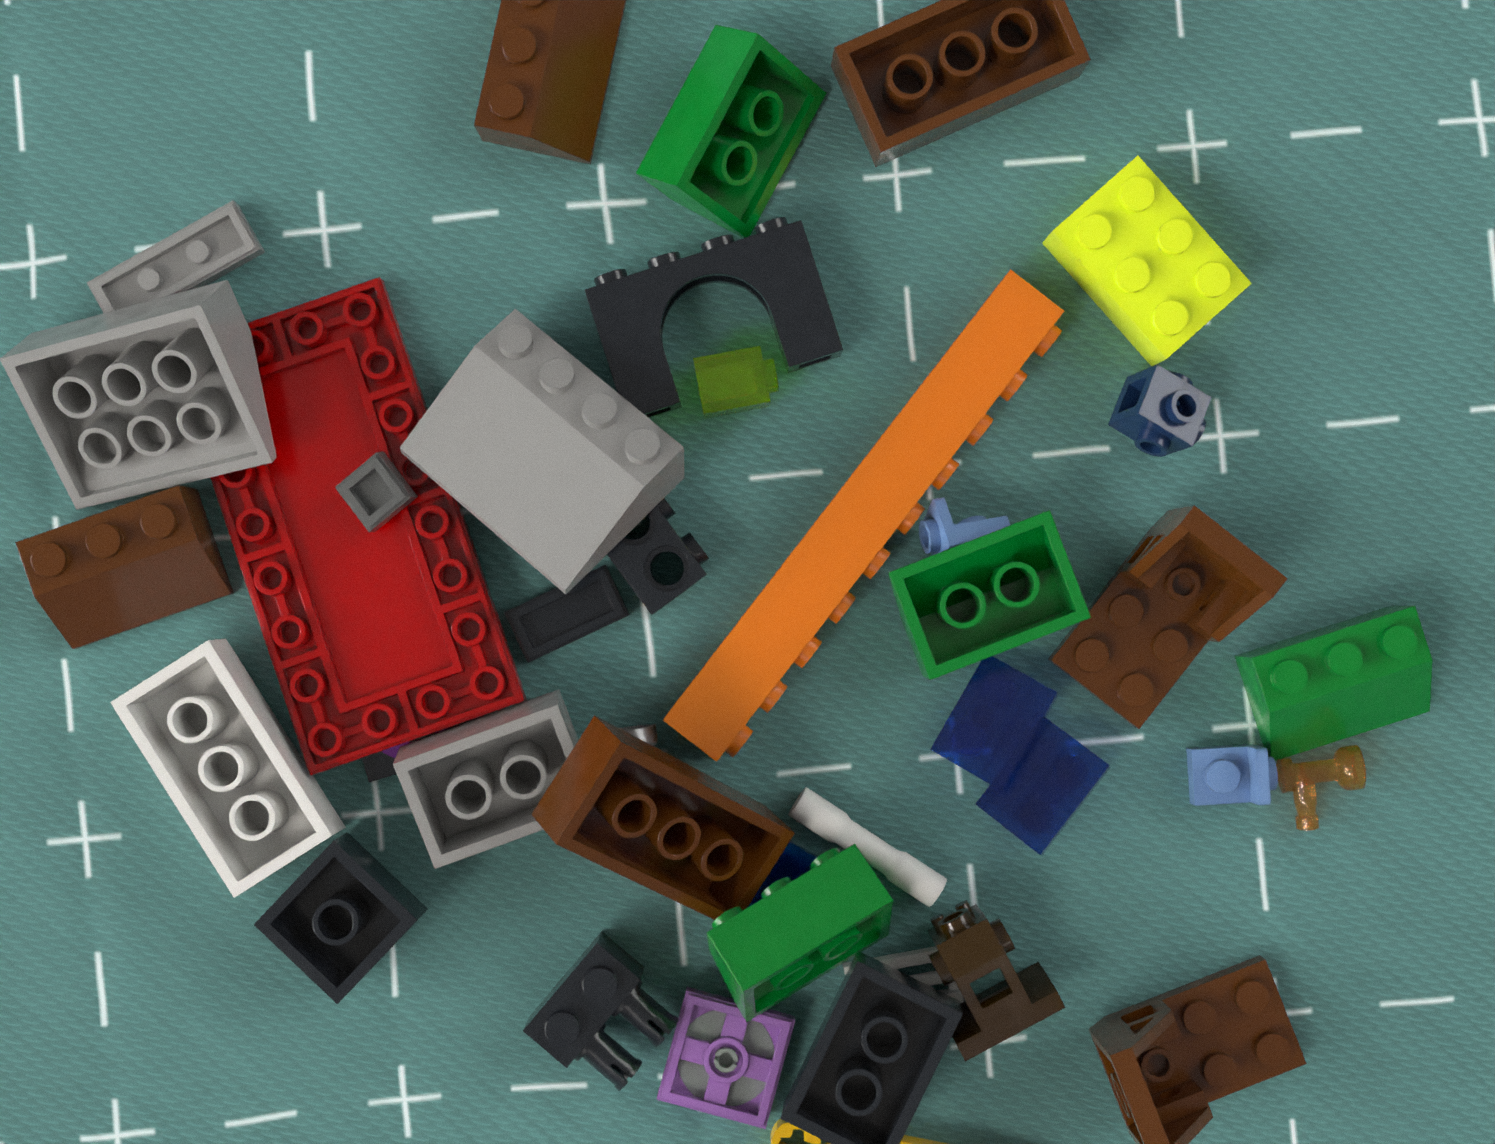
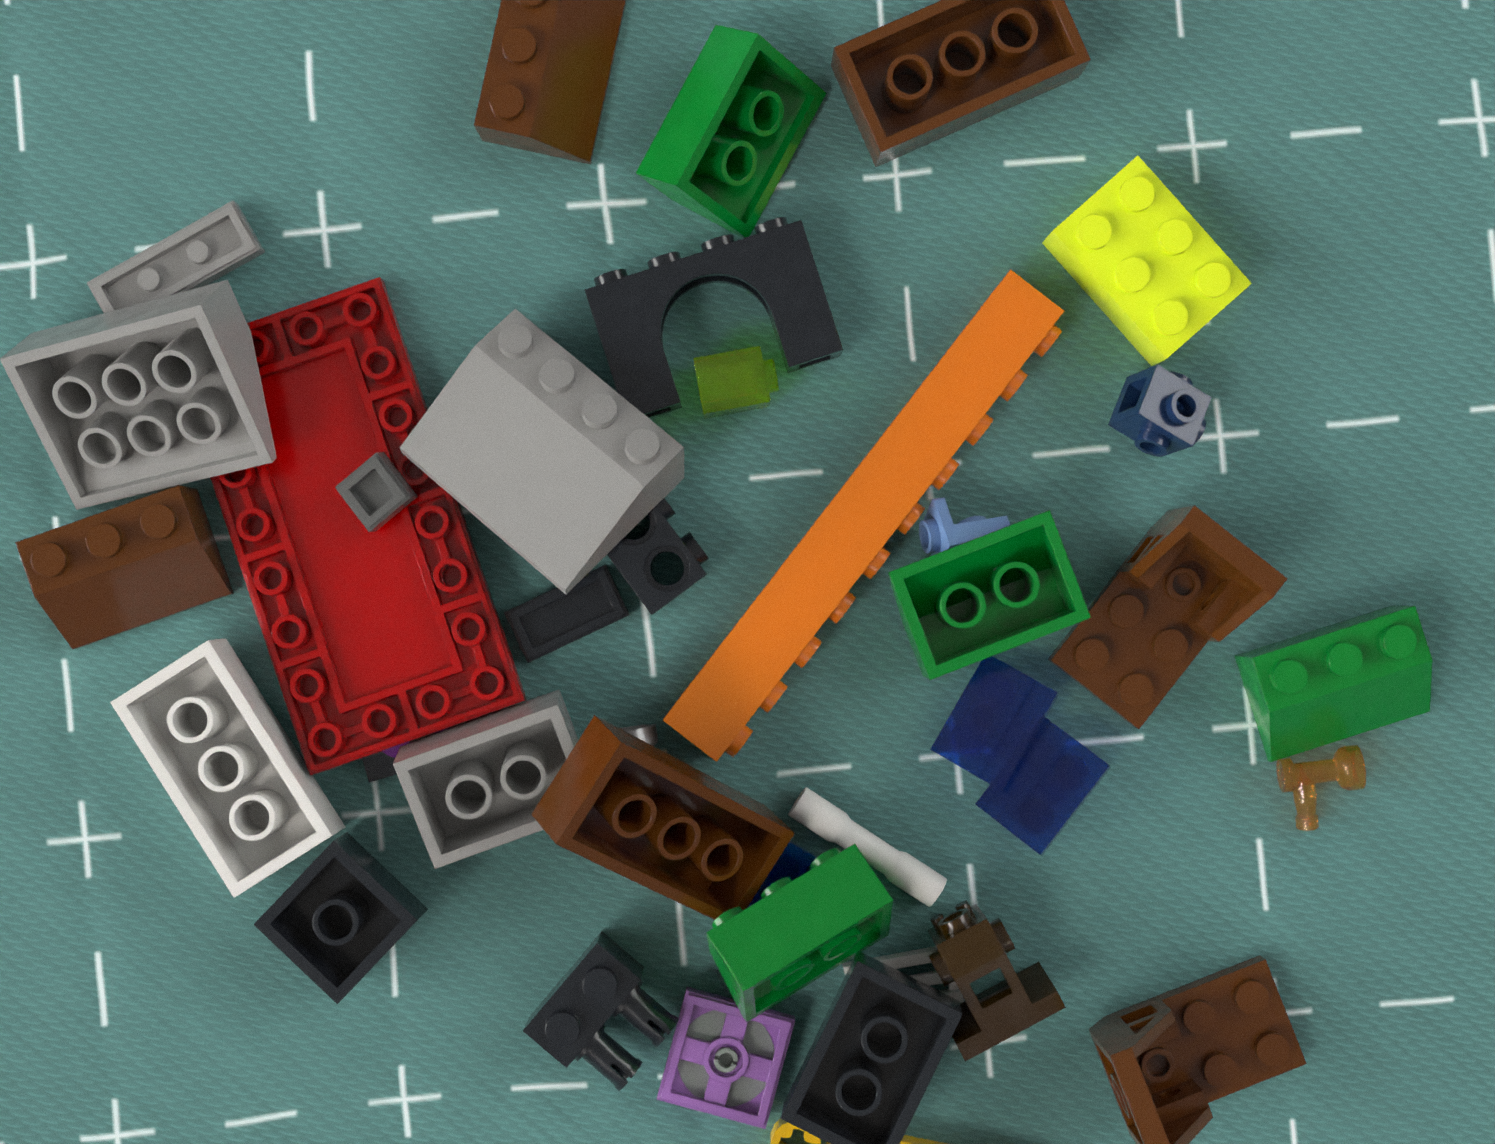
(1231, 775): medium blue bracket -> none

